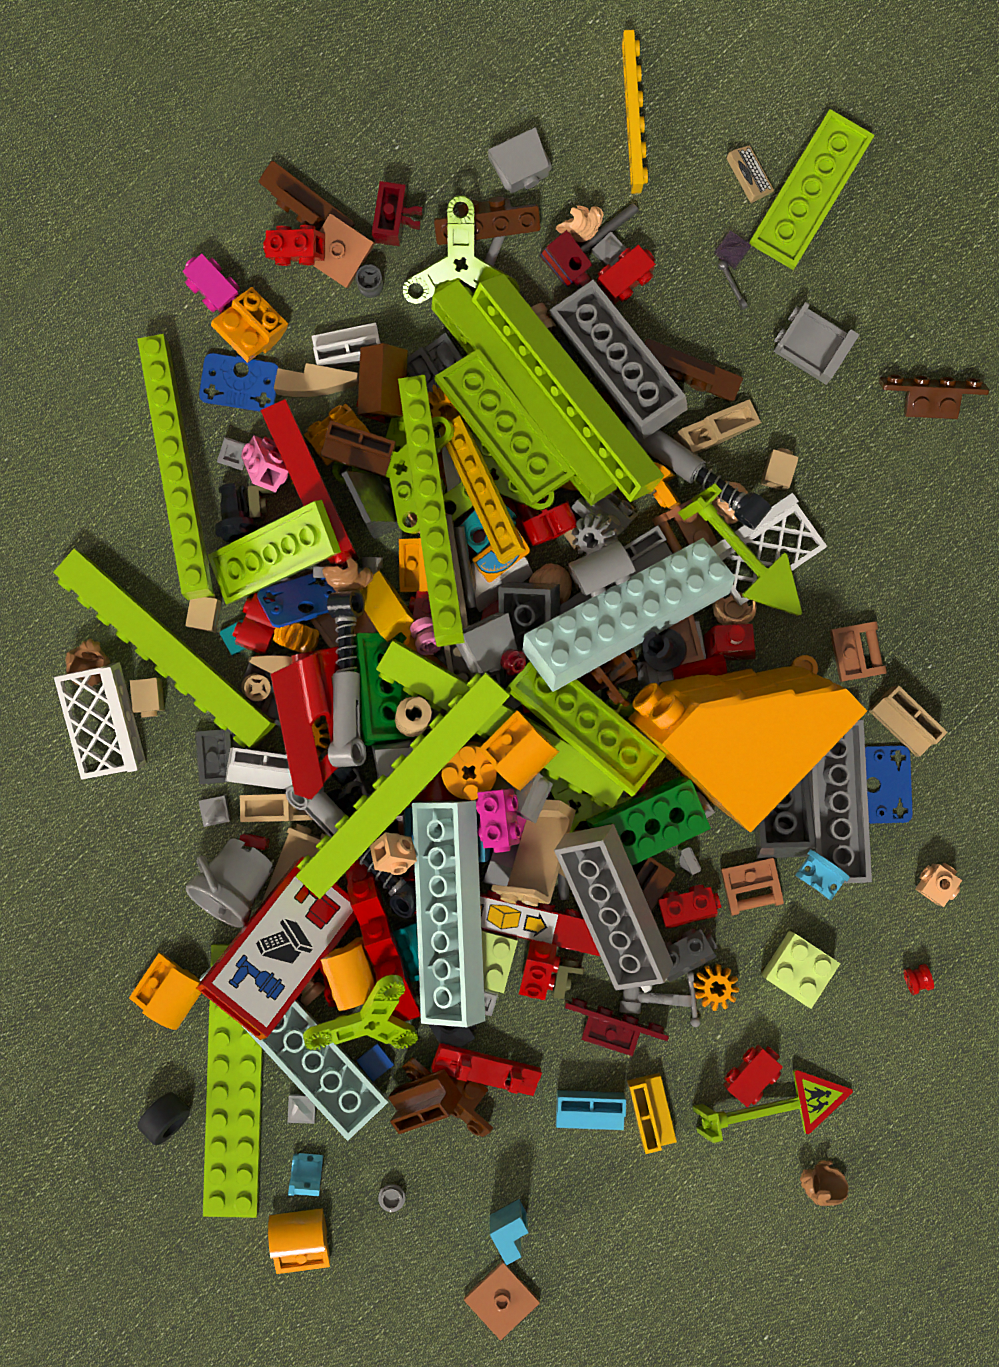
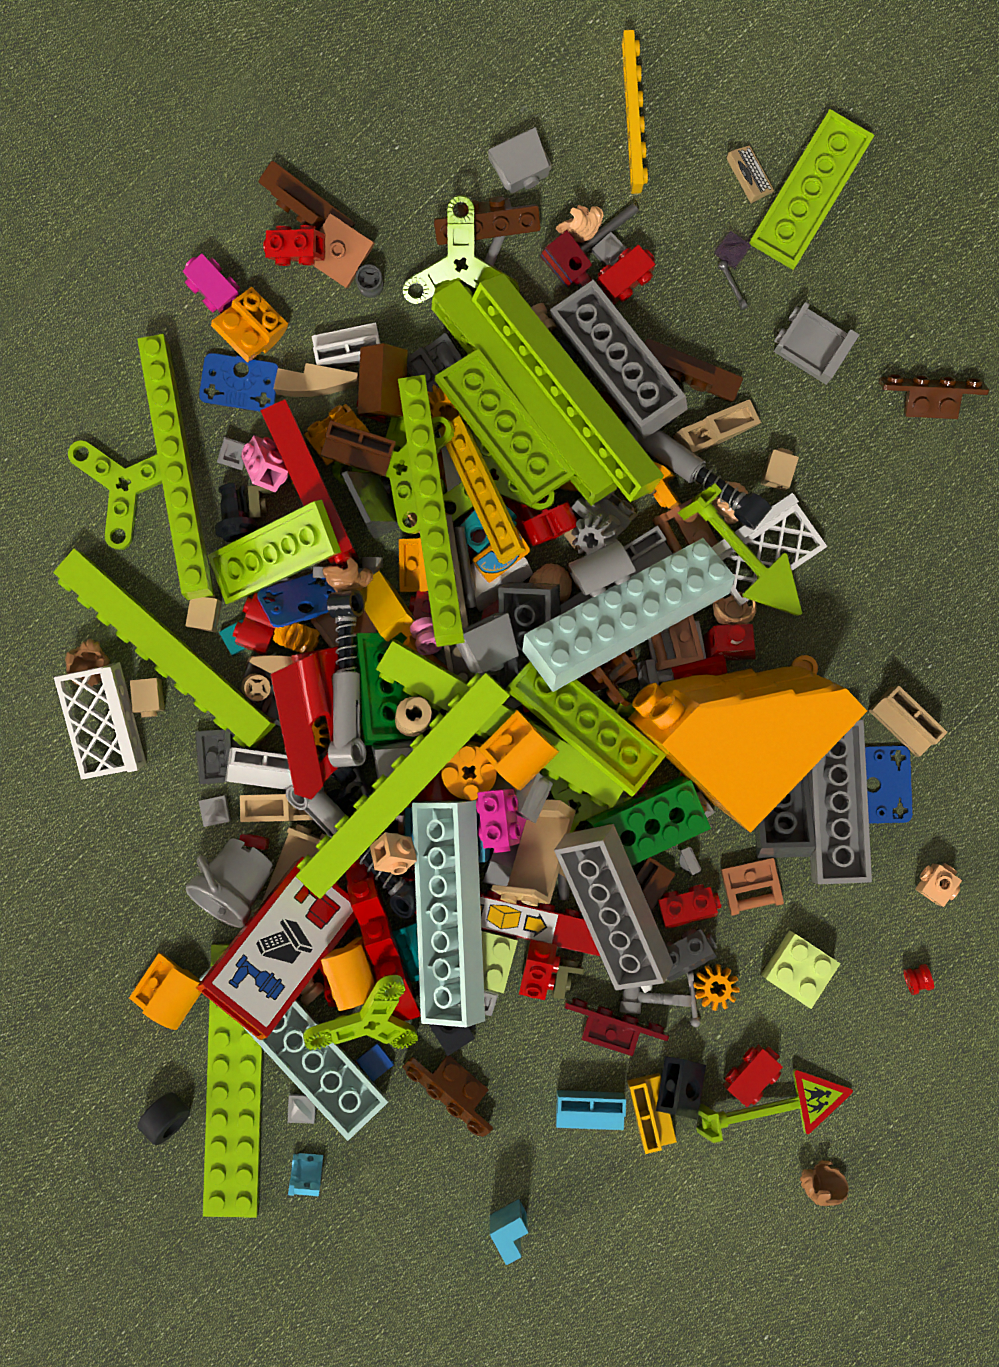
(121, 503): none -> lime piece
(298, 1241): light orange brick -> none
(391, 214): dark red brick -> none
(391, 1197): light grey plate -> none
(423, 1101): reddish brown piece -> none
(486, 1069): red hinge -> none
(501, 1300): nougat plate -> none
(513, 661): dark red plate -> none
(672, 654): black piece -> none
(681, 1087): none -> black brick
(822, 874): medium azure piece -> none
(850, 654): nougat plate -> none

